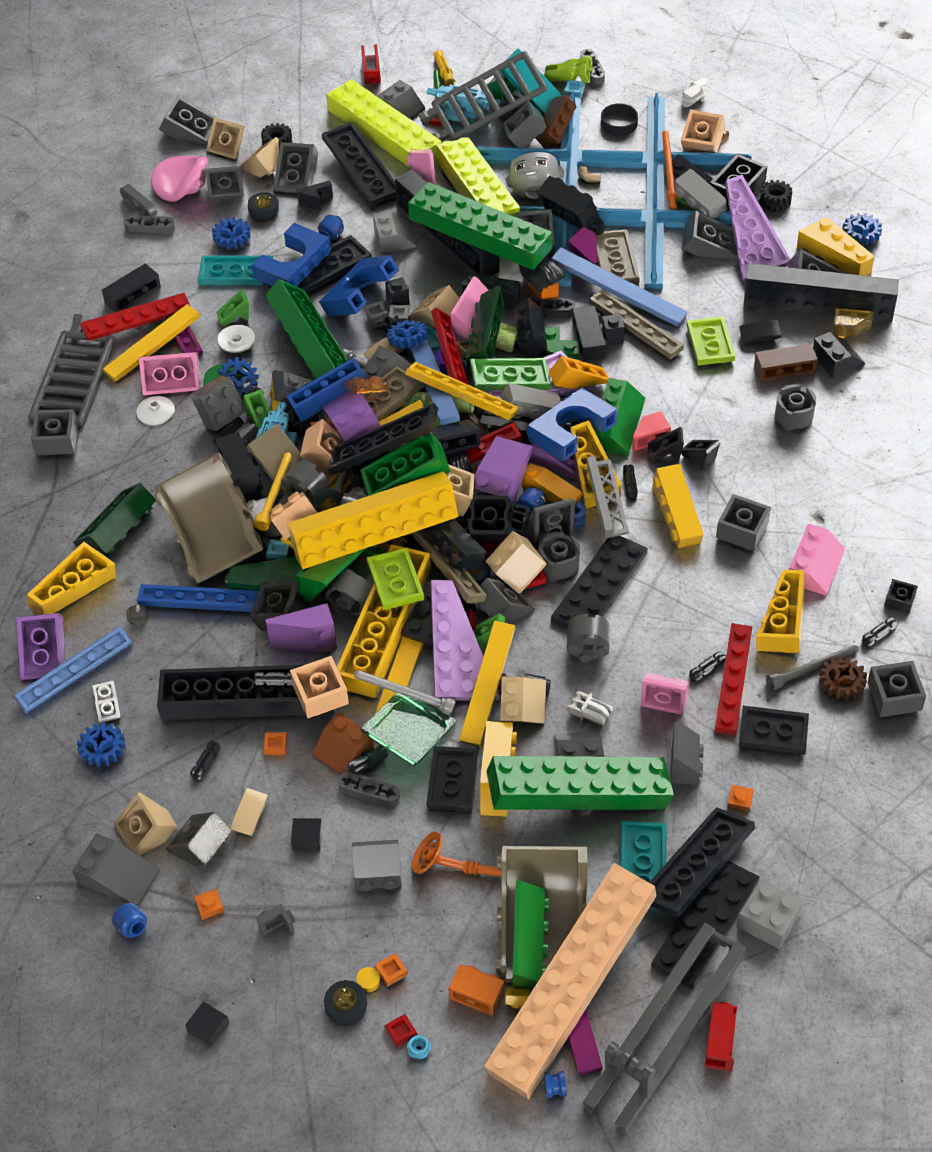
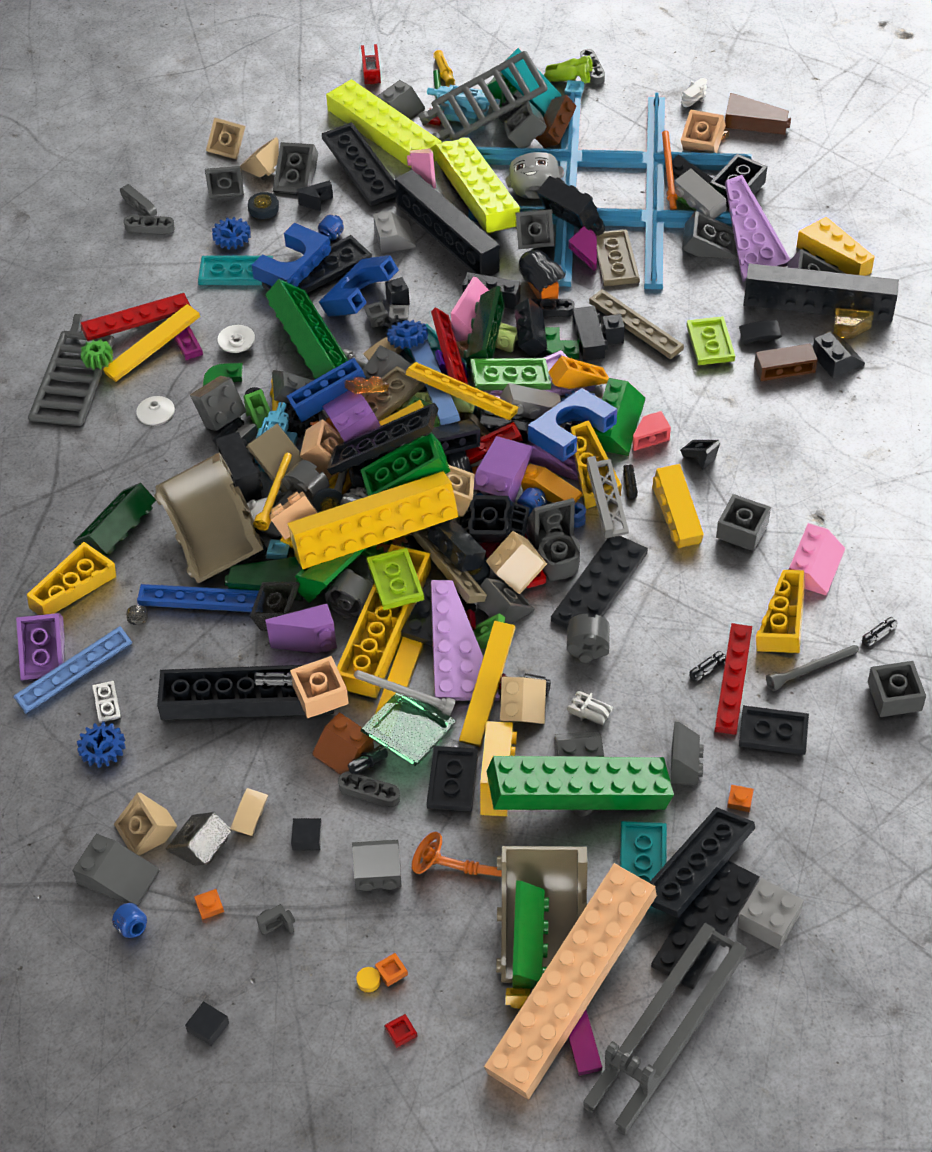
(54, 432): dark grey brick -> none
(96, 354): none -> bright green gear
(131, 288): black brick -> none
(170, 373): bright pink slope -> none
(178, 177): bright pink piece -> none
(187, 122): dark grey slope -> none
(205, 760): black axle -> none
(235, 307): bright green slope -> none
(237, 370): blue gear -> none
(275, 743): orange tile -> none
(281, 131): black tyre -> none
(342, 993): black wheel -> none
(416, 1041): medium azure plate -> none
(443, 299): tan slope -> none
(476, 989): orange brick -> none
(480, 225): green brick -> none
(555, 1084): blue wheel -> none
(589, 178): tan arm -> none
(619, 108): black tyre -> none
(619, 287): medium blue tile -> none
(664, 693): bright pink slope -> none
(670, 443): black slope -> none
(721, 1036): red window -> none
(756, 116): none -> slope
(783, 197): black tyre -> none
(795, 407): dark grey brick -> none
(843, 678): reddish brown gear -> none
(862, 228): blue gear -> none
(901, 595): black piece -> none

